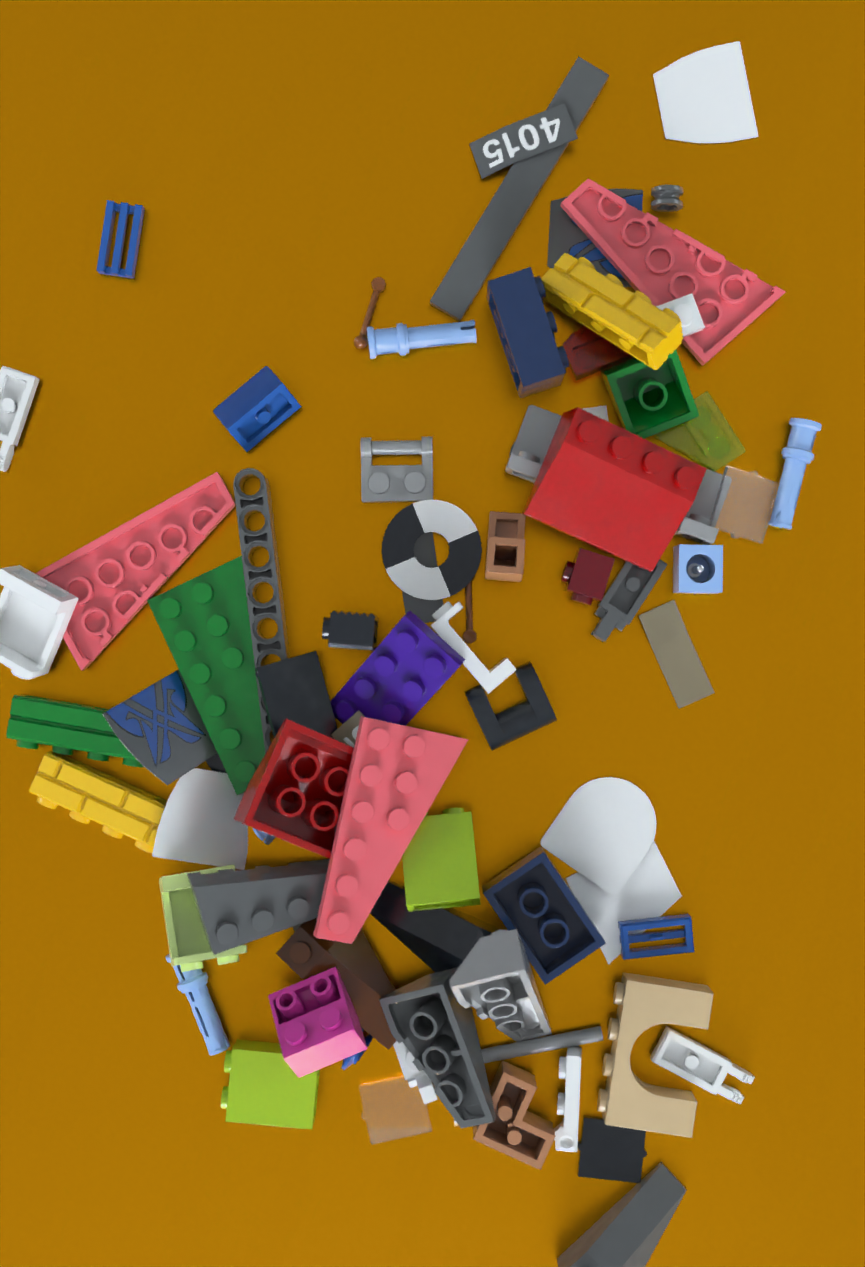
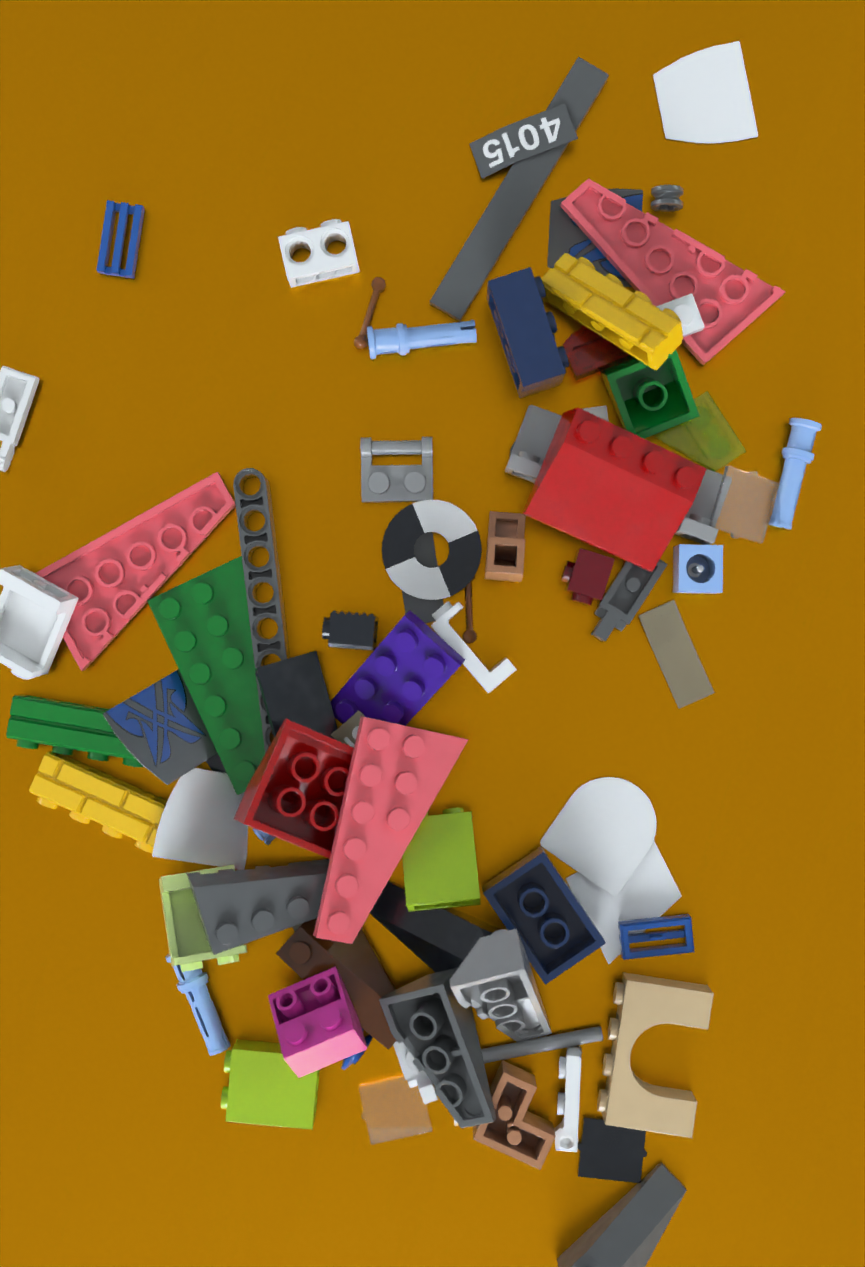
(256, 408): blue panel -> none
(320, 264): none -> white brick
(518, 719): black connector -> none
(698, 1064): white hinge -> none

